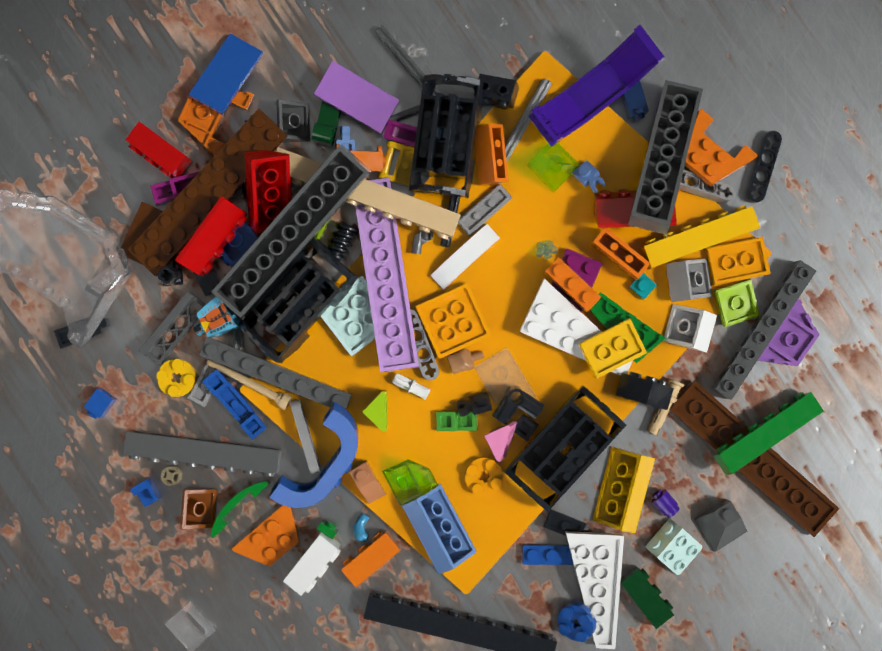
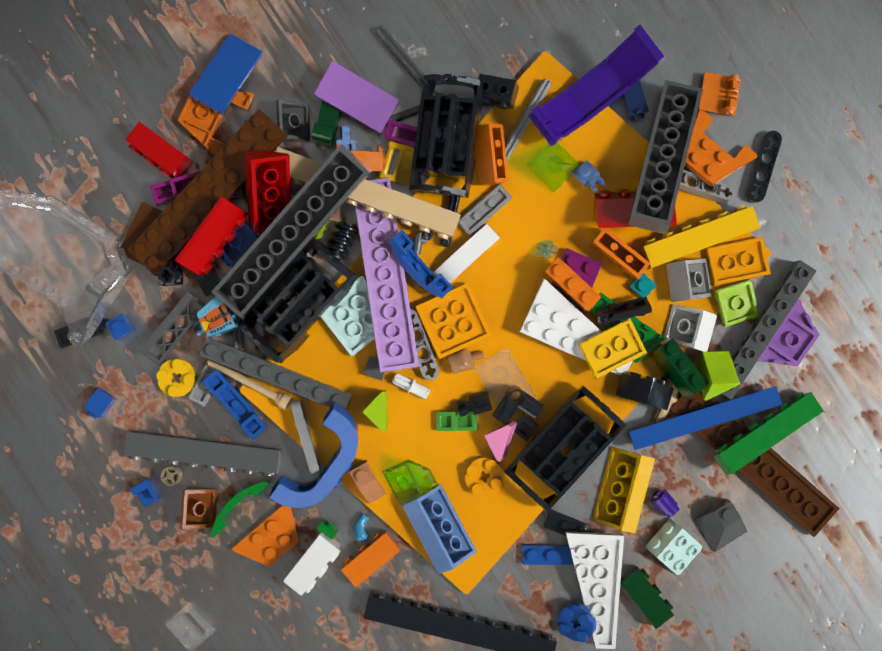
(120, 326): none -> blue brick
(373, 369): none -> dark grey tile
(417, 268): none -> blue slope
(624, 310): none -> black hinge
(679, 369): none -> dark green brick
(705, 418): none -> blue tile
(718, 372): none -> lime slope
(720, 93): none -> orange hinge

